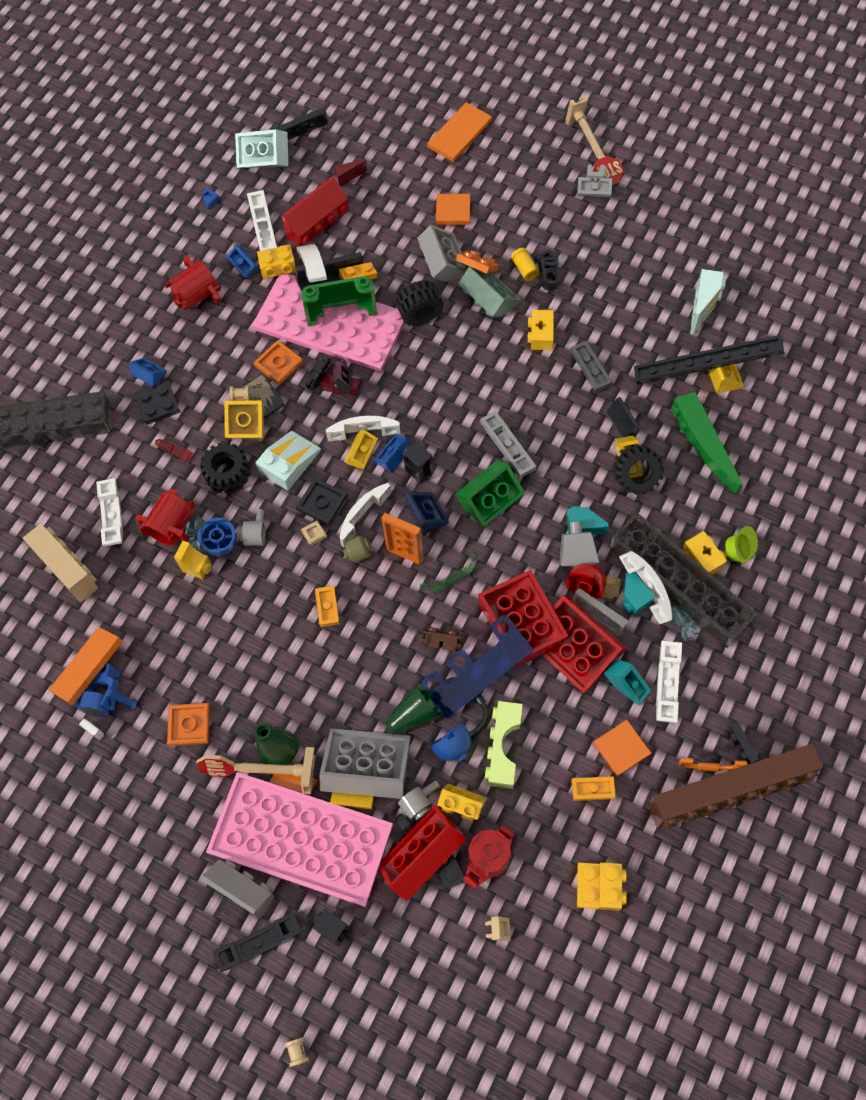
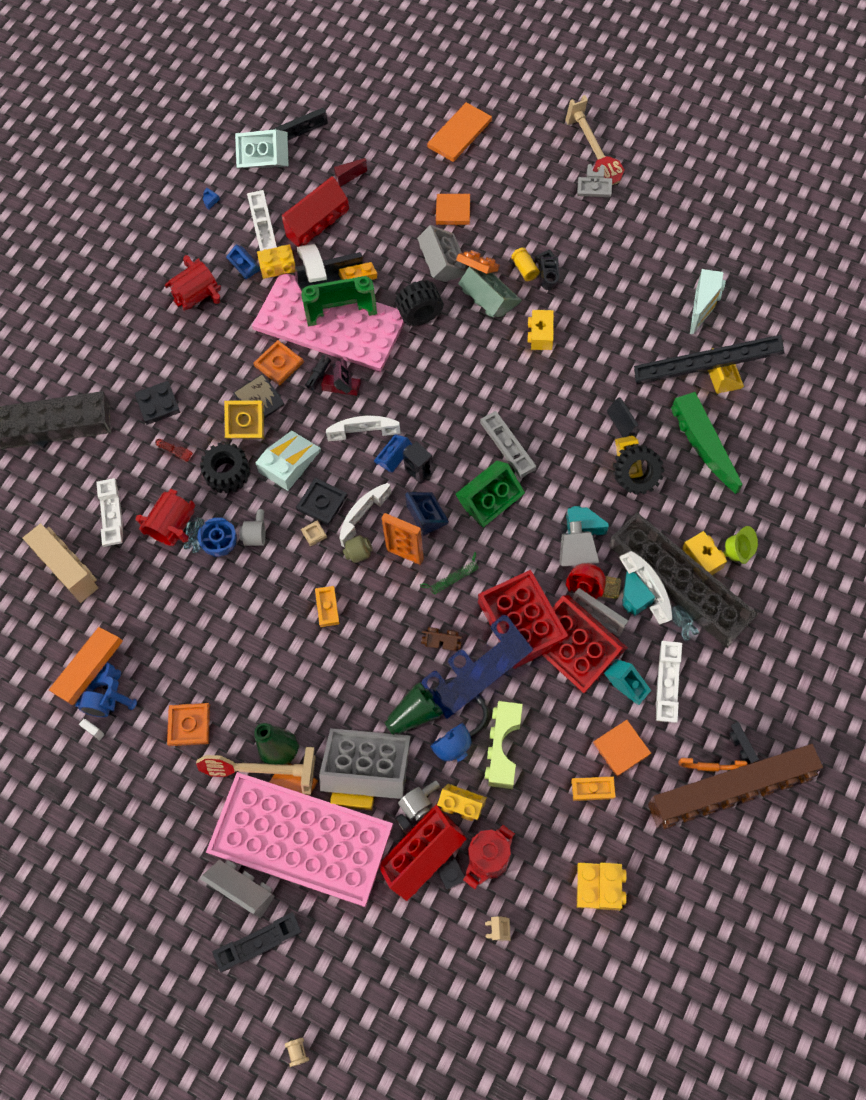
(147, 371): blue slope -> none
(192, 561): yellow arch -> none
(239, 394): tan bush -> none
(331, 927): black brick -> none
(361, 449): yellow slope -> none
(591, 366): dark grey plate -> none

